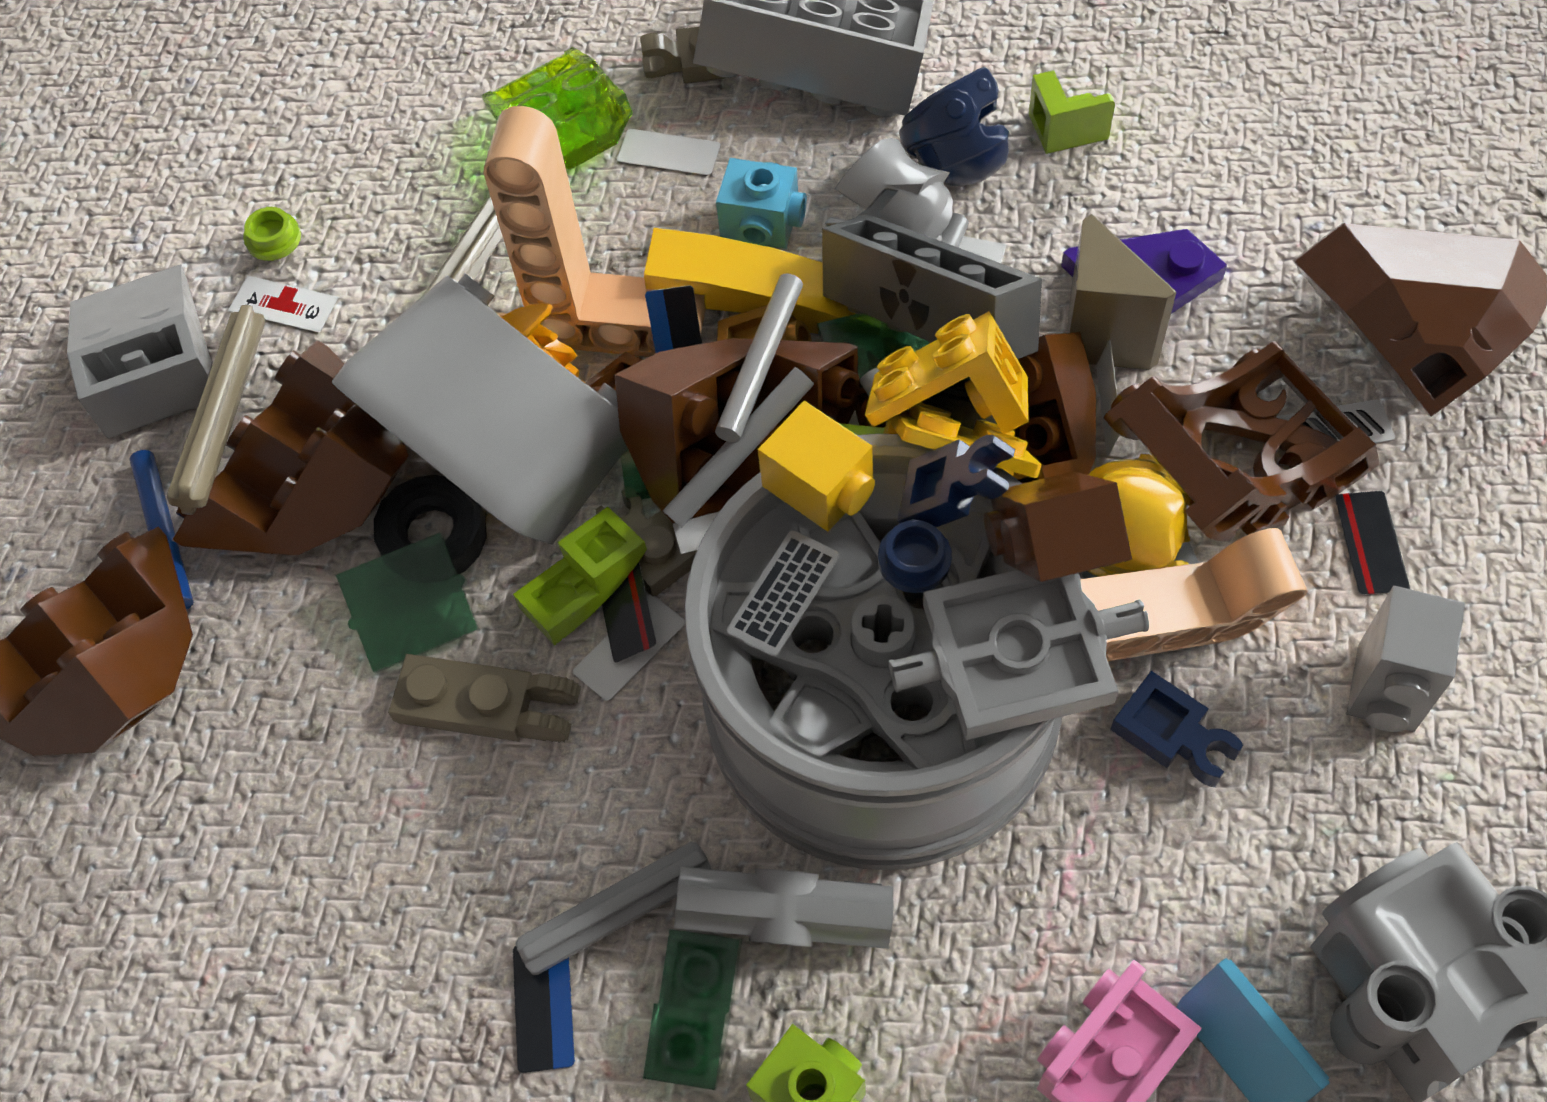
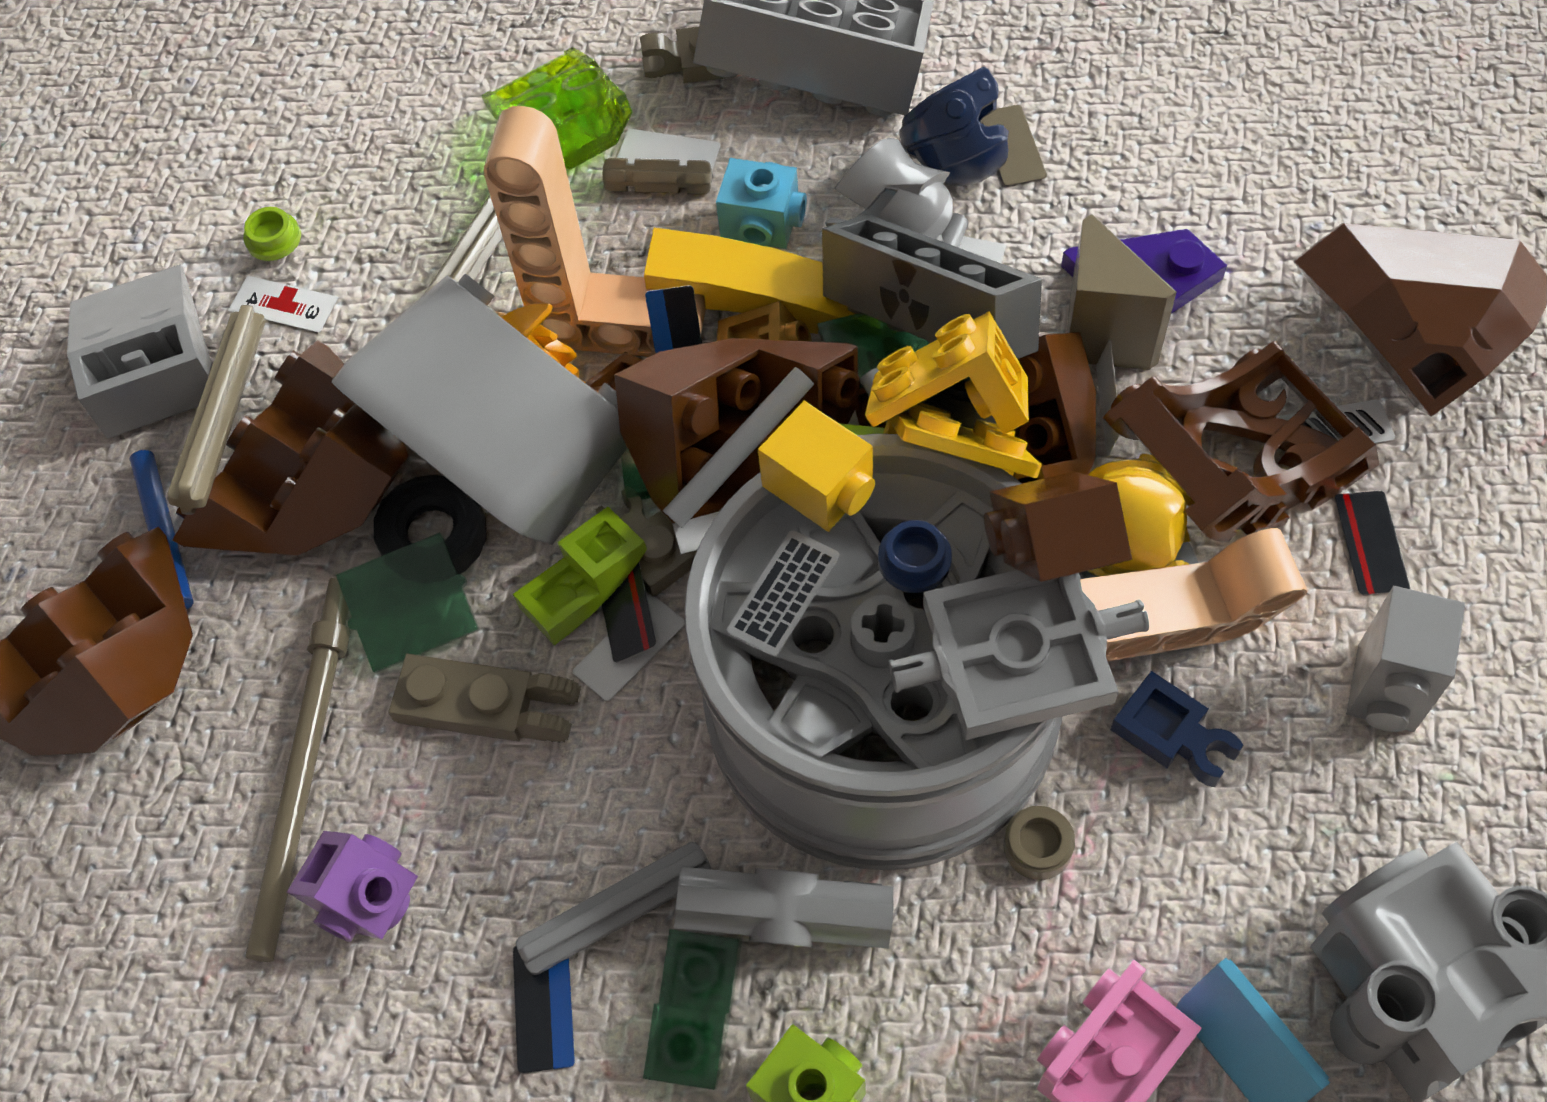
(327, 644): none -> dark tan bar
(354, 885): none -> medium lavender brick
(657, 175): none -> dark tan axle
(759, 358): light grey bar -> none
(947, 479): dark blue plate -> none
(1023, 156): none -> dark tan sticker
(1039, 842): none -> dark tan tile
(1064, 120): lime panel -> none

